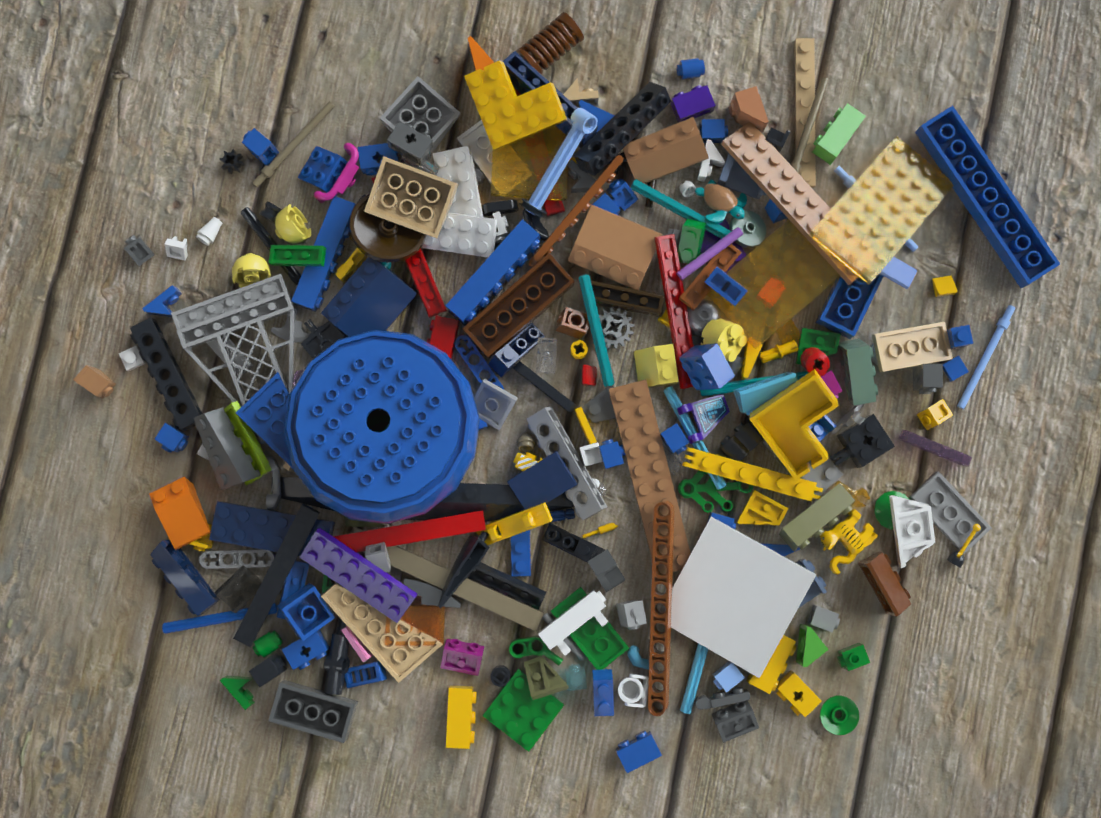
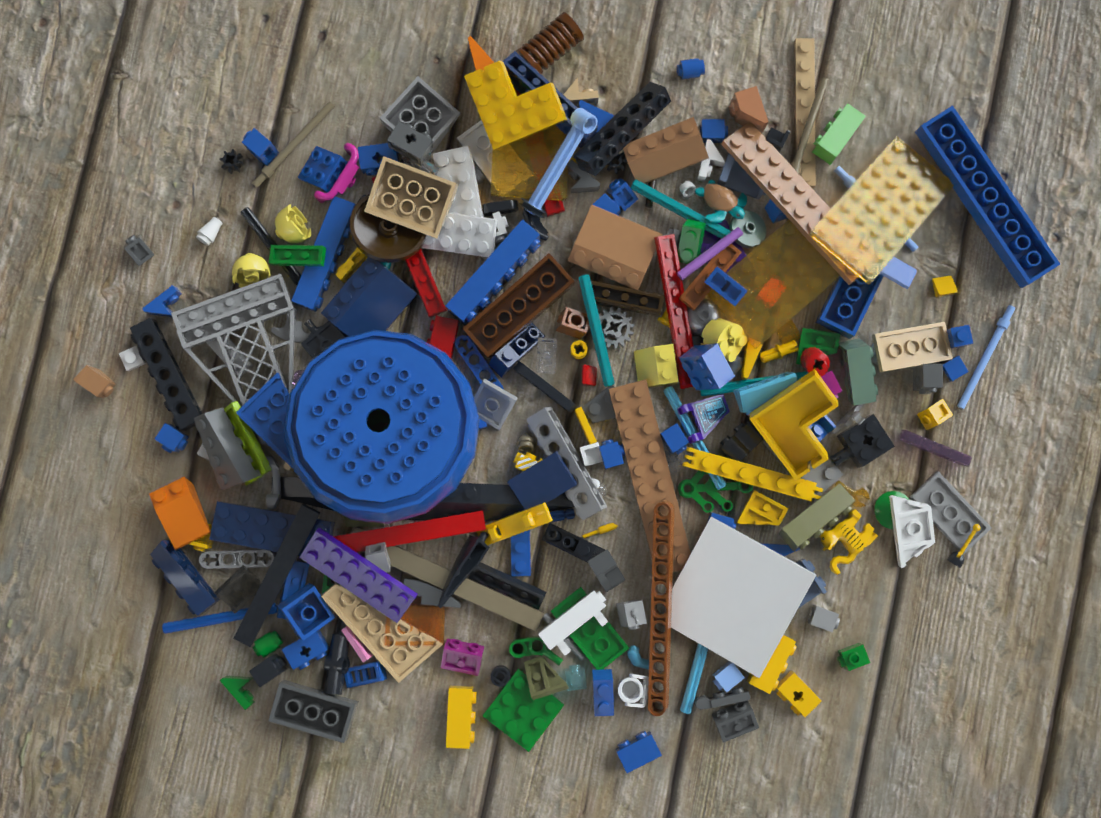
(176, 249): white tile -> none
(270, 212): black wheel -> none
(582, 205): dark orange hinge -> none
(693, 103): dark purple brick -> none
(809, 646): bright green slope -> none
(849, 715): green dish -> none
(885, 583): reddish brown slope -> none

